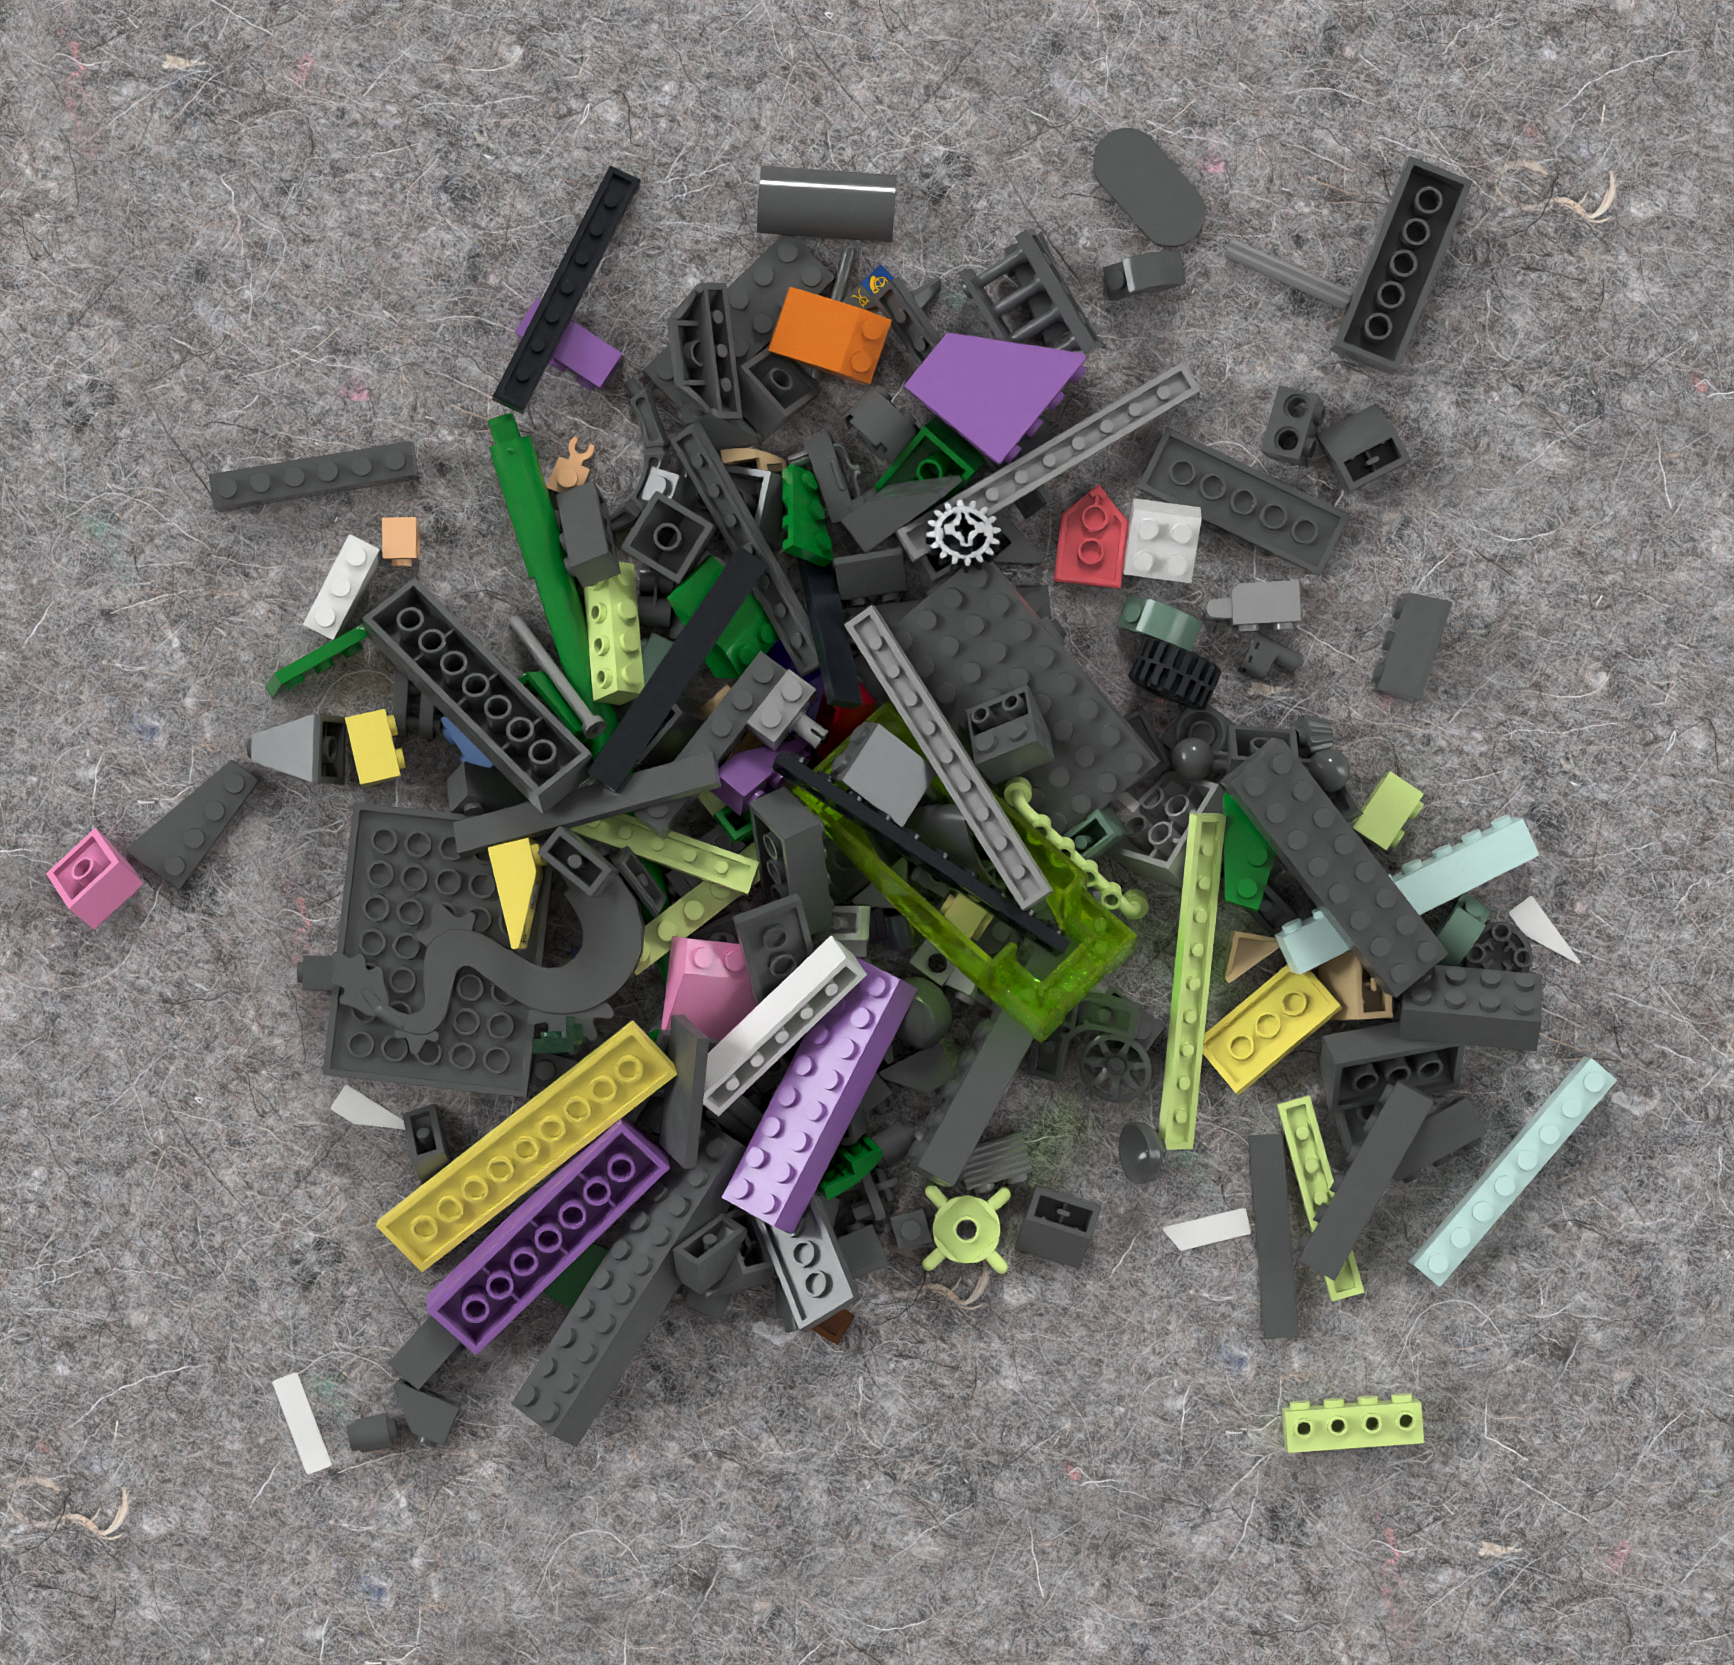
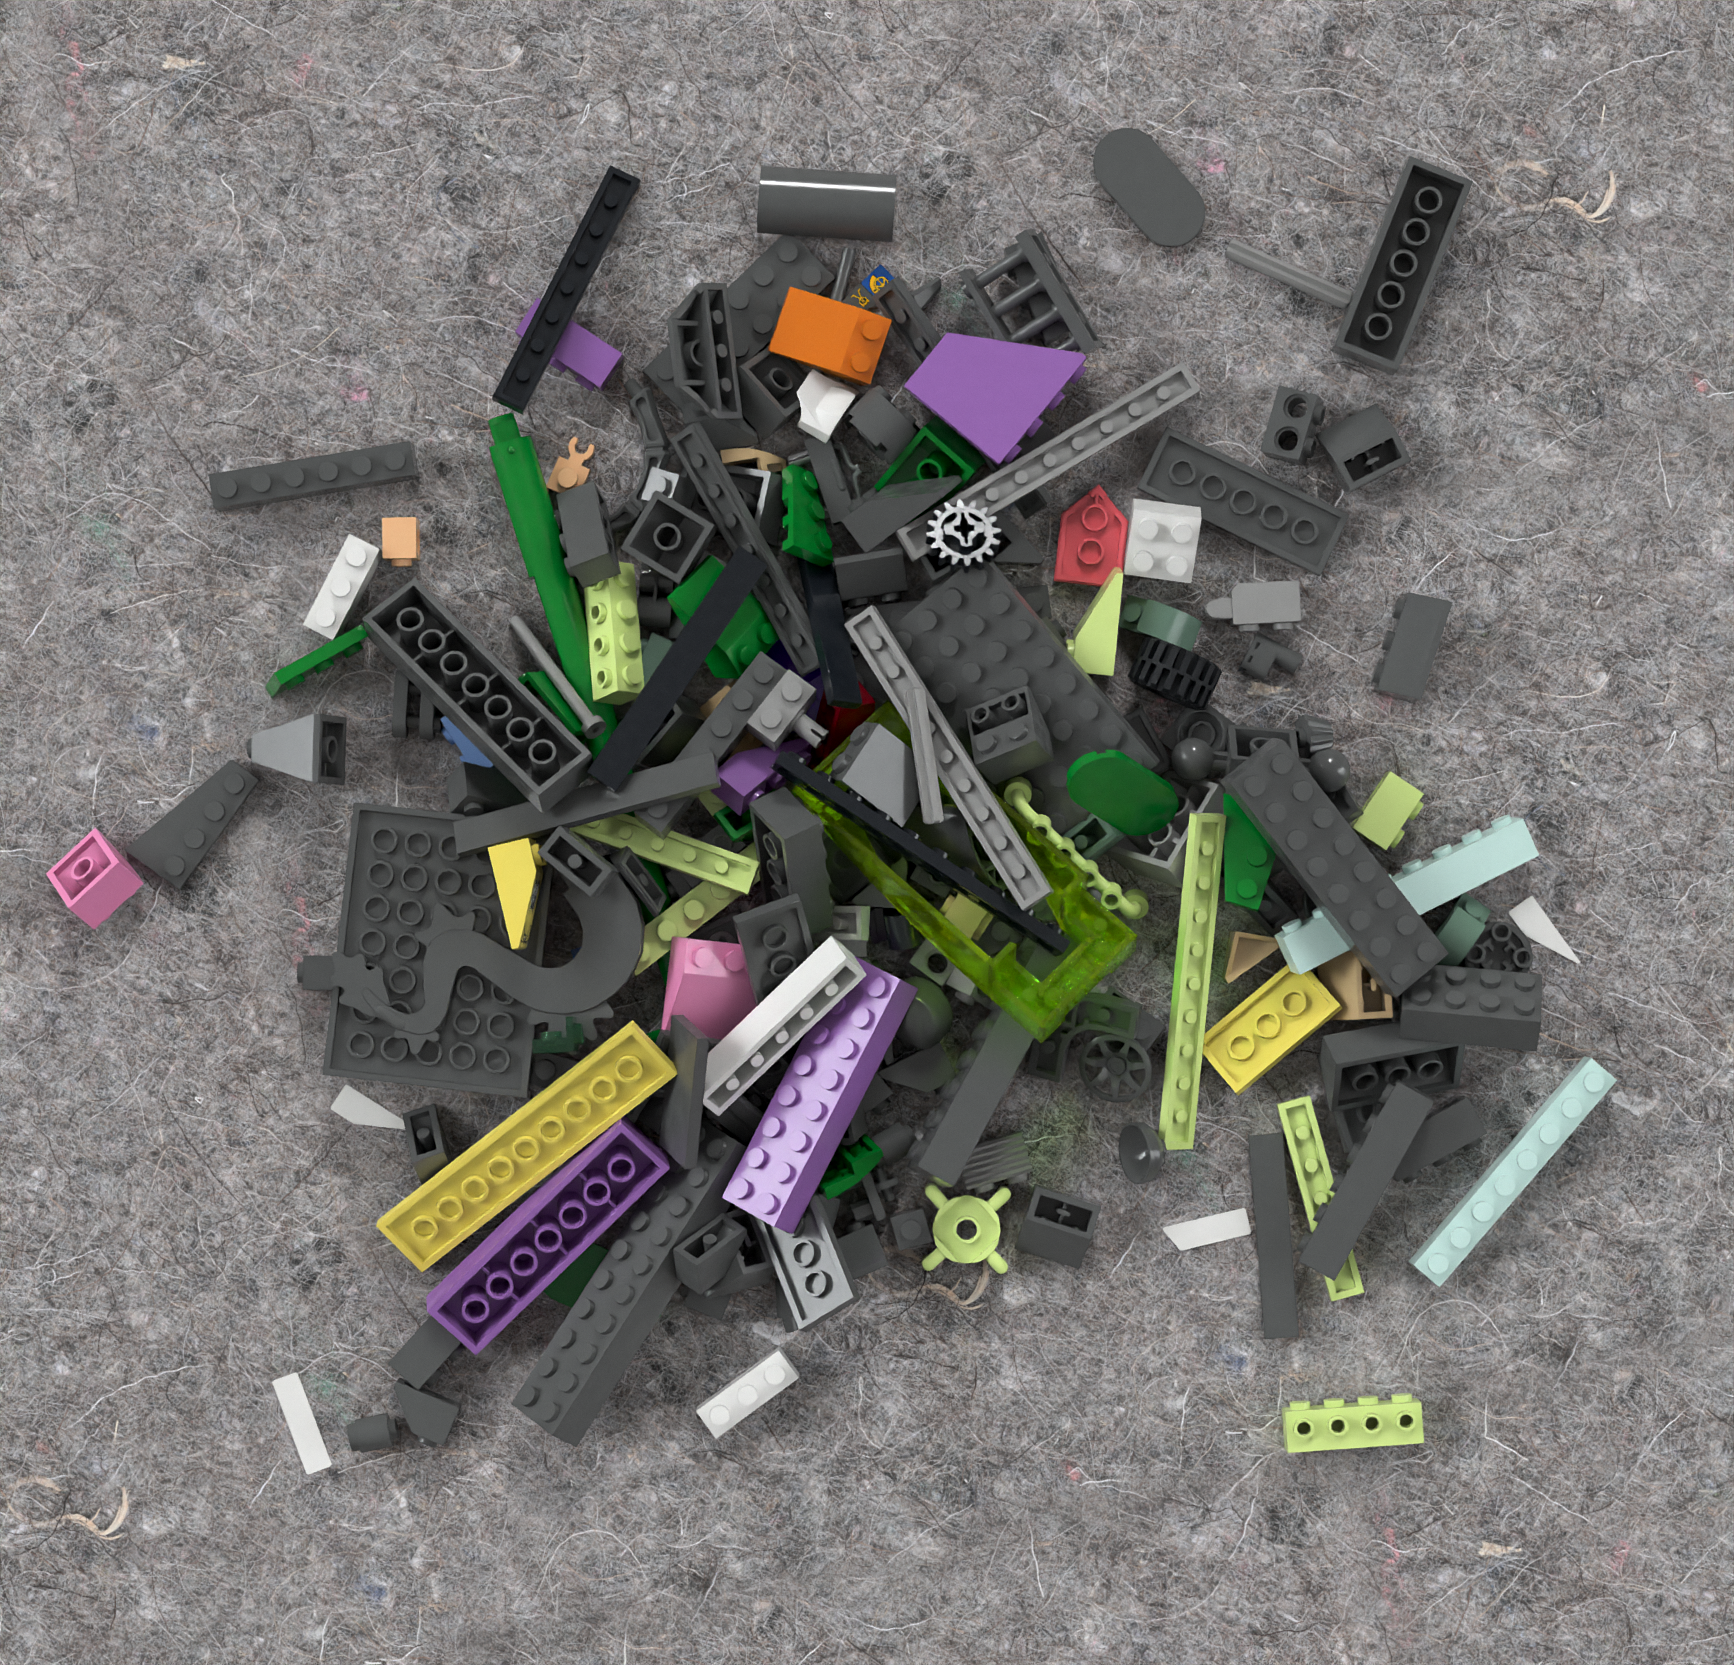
(374, 747): light yellow slope -> none
(747, 1392): none -> white brick
(823, 404): none -> white slope
(835, 1326): reddish brown tile -> none
(924, 756): none -> light grey axle
(1097, 630): none -> yellowish green slope
(1122, 792): none -> green tile
(1144, 273): dark grey brick -> none

